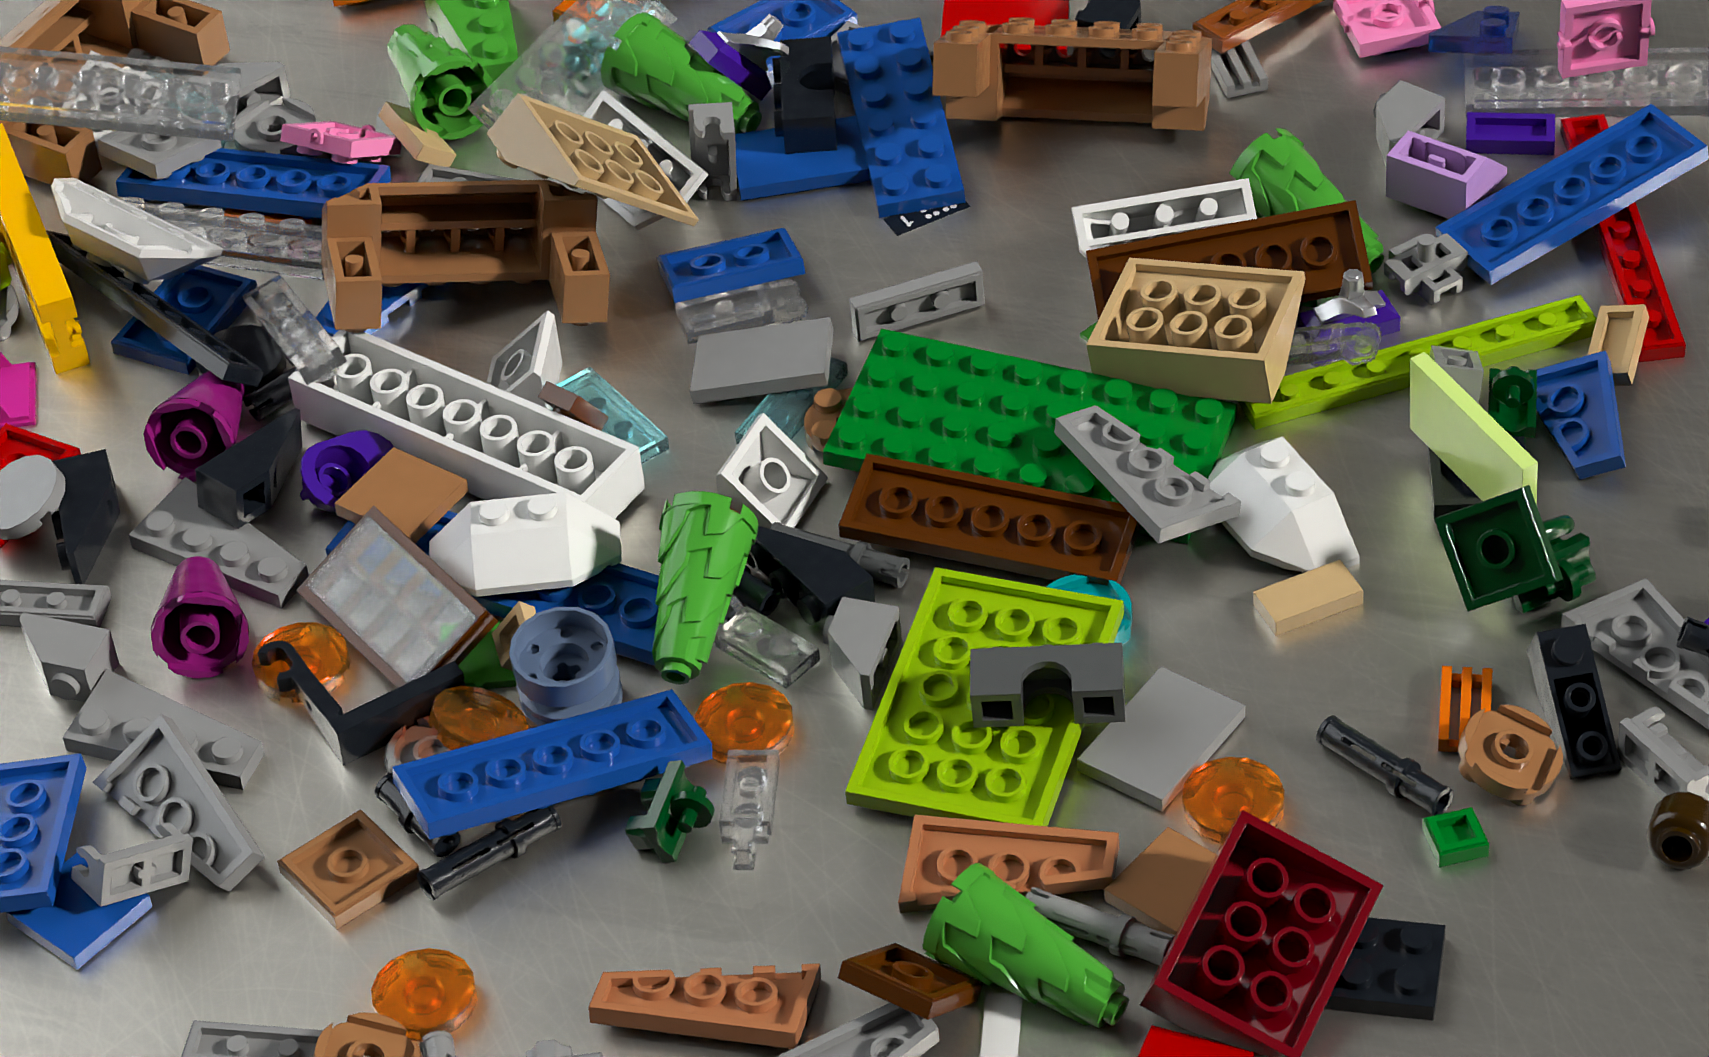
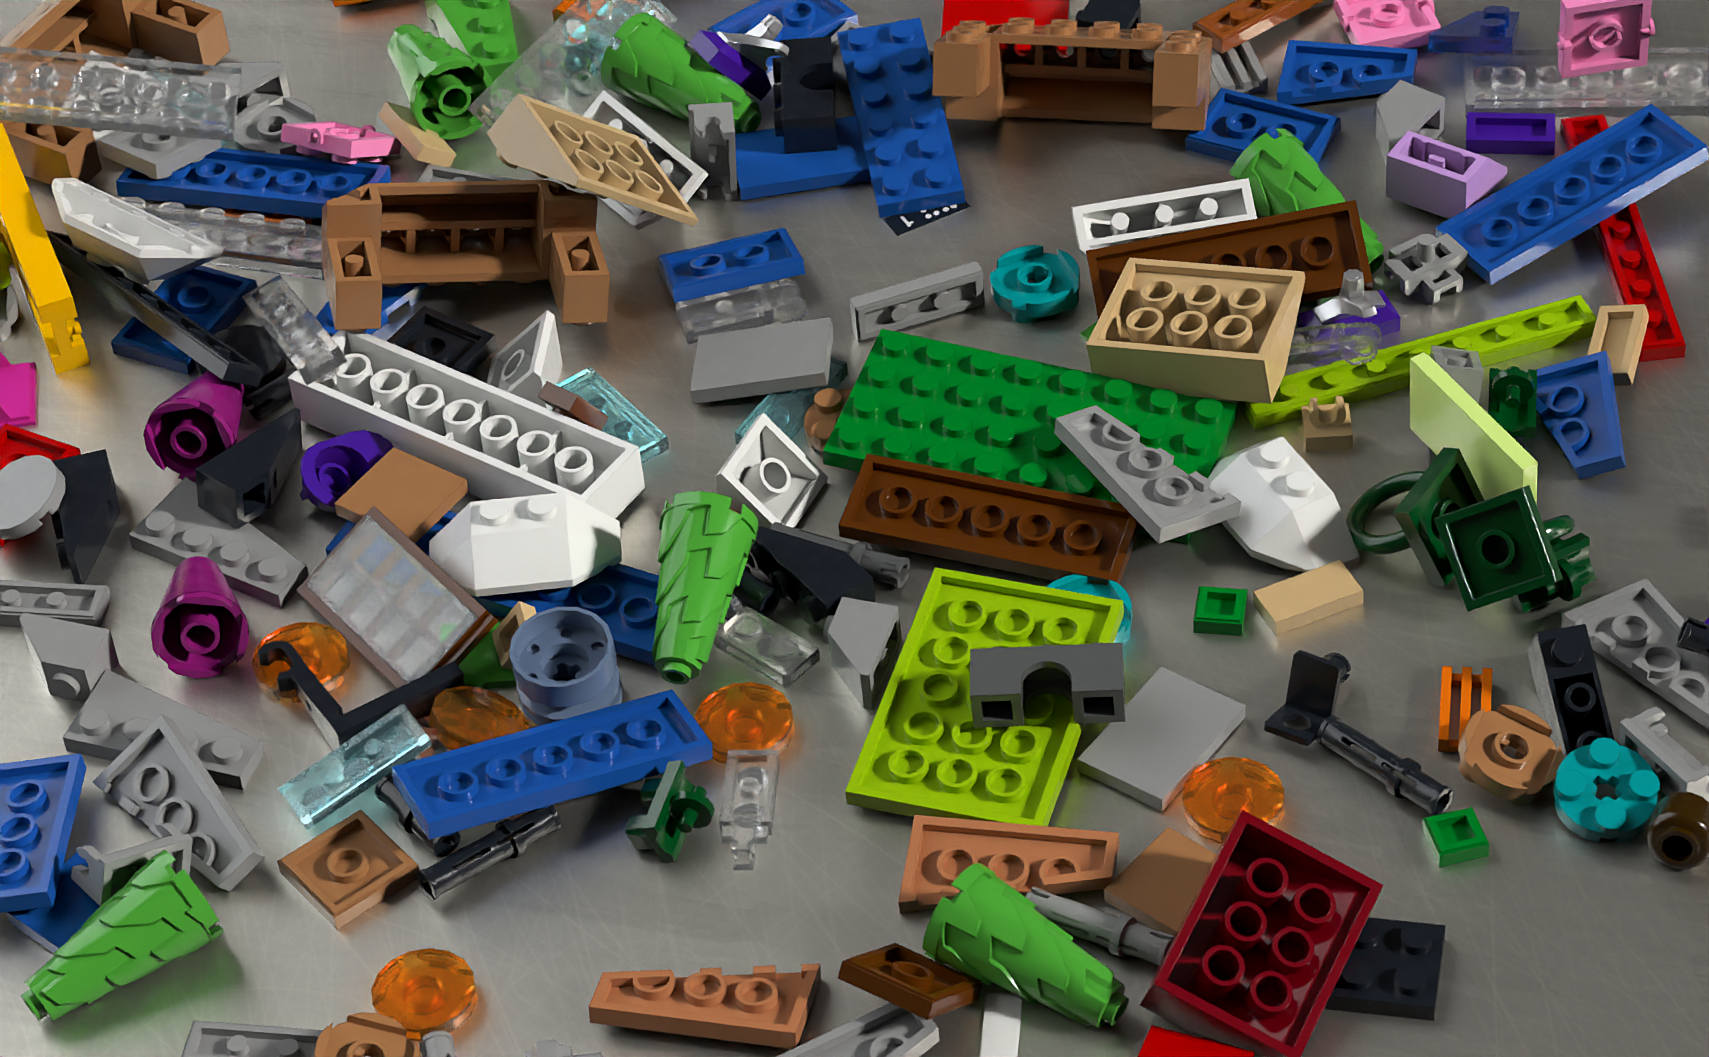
(125, 939): none -> bright green cone
(355, 766): none -> clear light blue plate
(445, 340): none -> black plate
(1056, 287): none -> teal plate
(1220, 611): none -> green tile
(1240, 118): none -> blue tile
(1310, 695): none -> black bracket
(1327, 425): none -> tan tile
(1341, 71): none -> blue wing
(1432, 493): none -> dark green tile
(1611, 765): none -> teal plate

